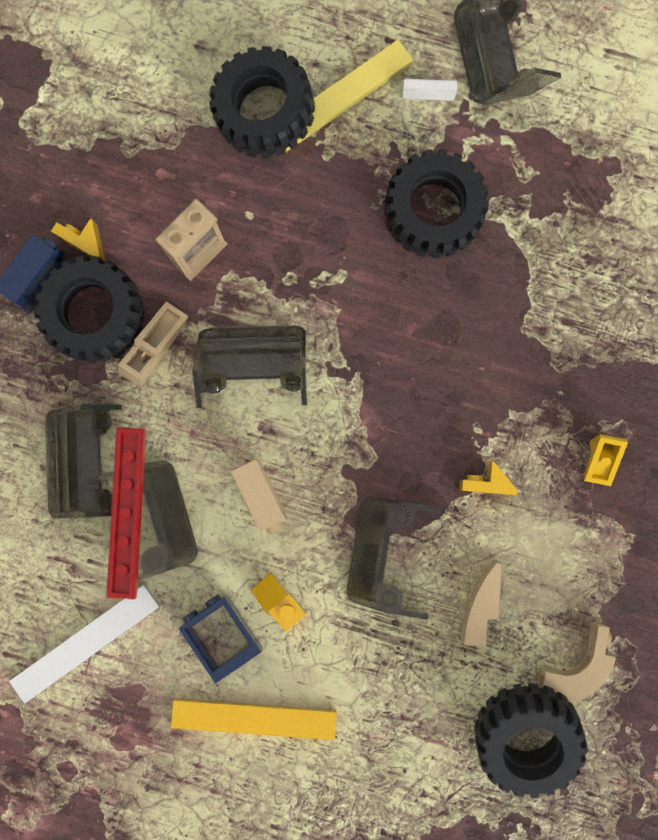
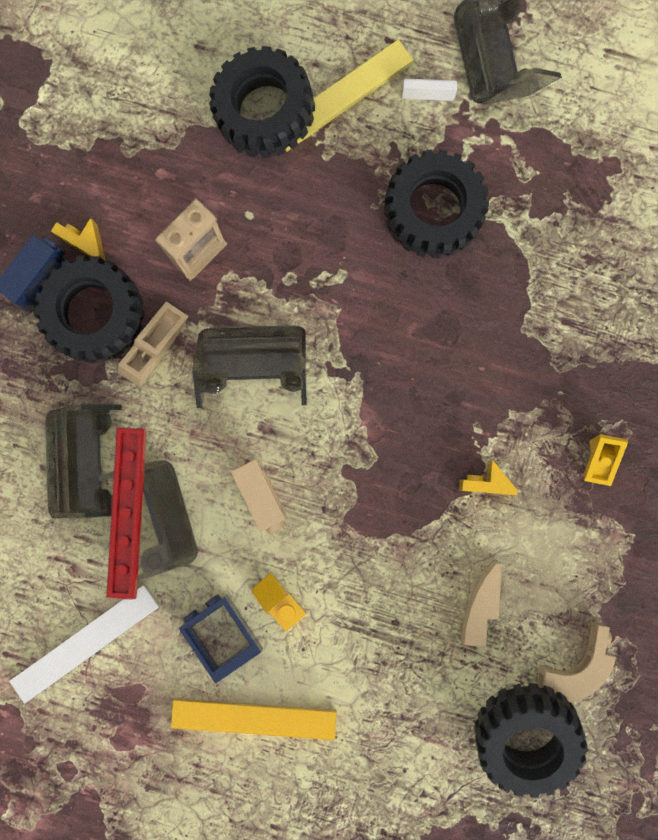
(370, 551): clear smoke windscreen -> none

